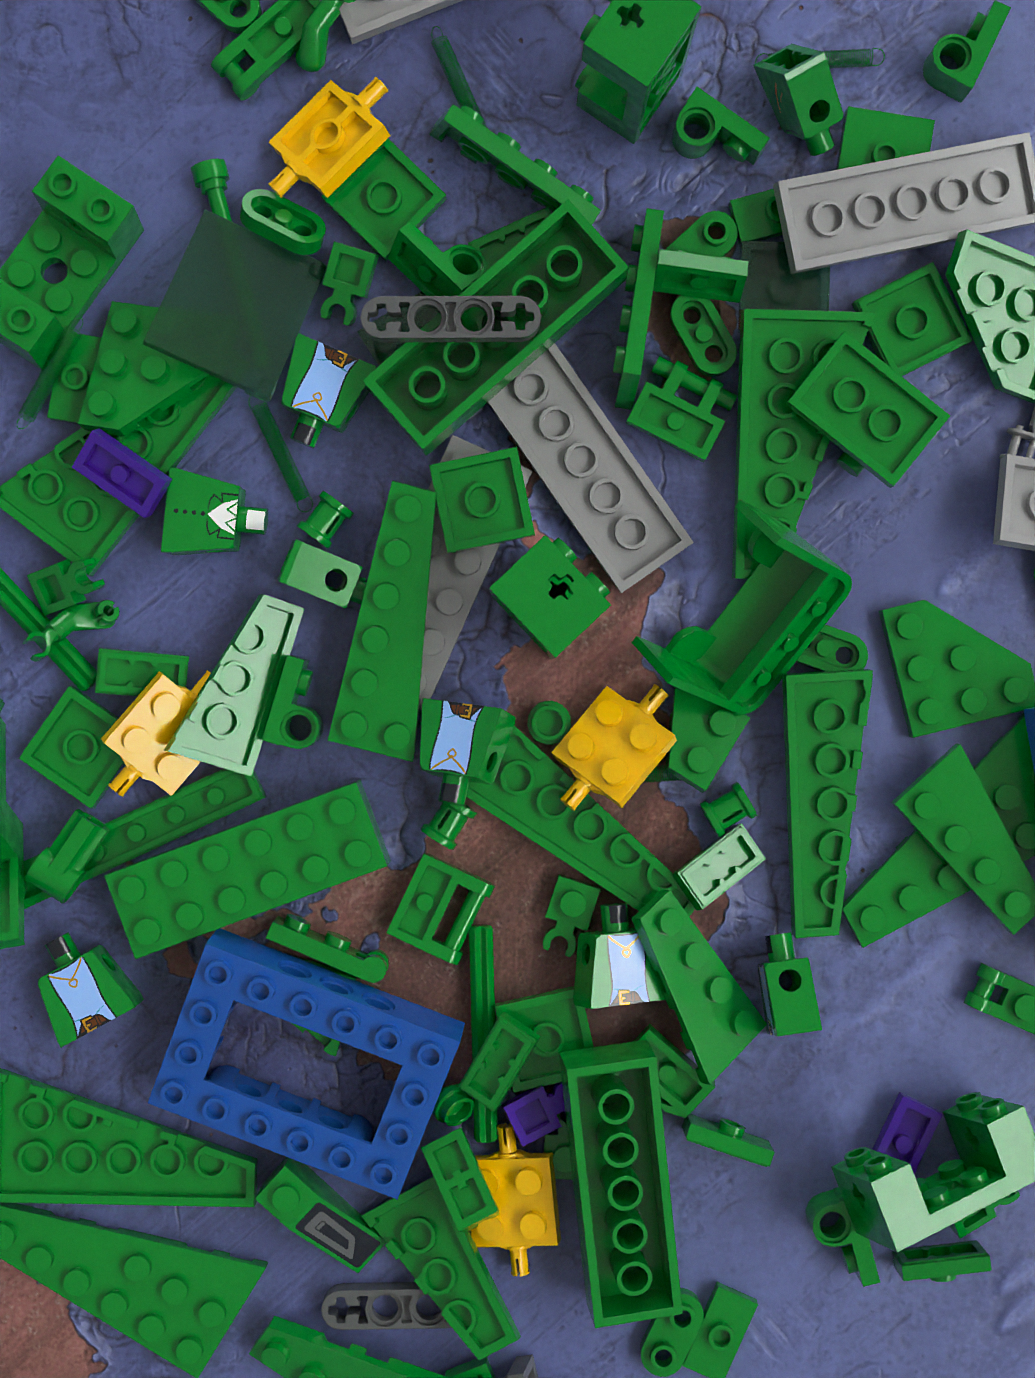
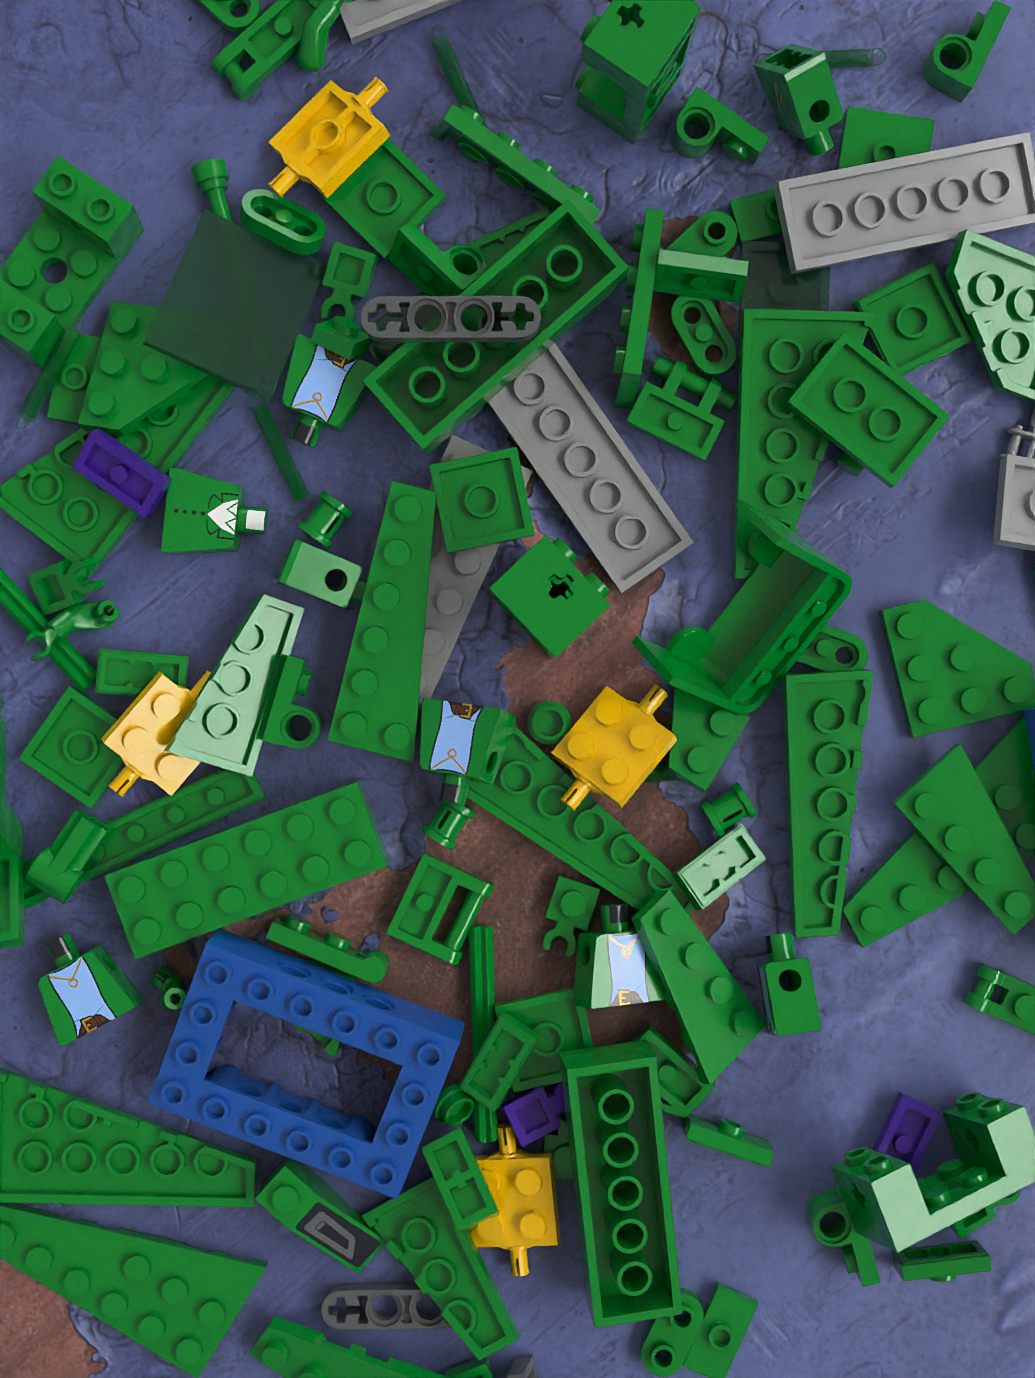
(171, 987): none -> green arm
(341, 337): none -> green plate

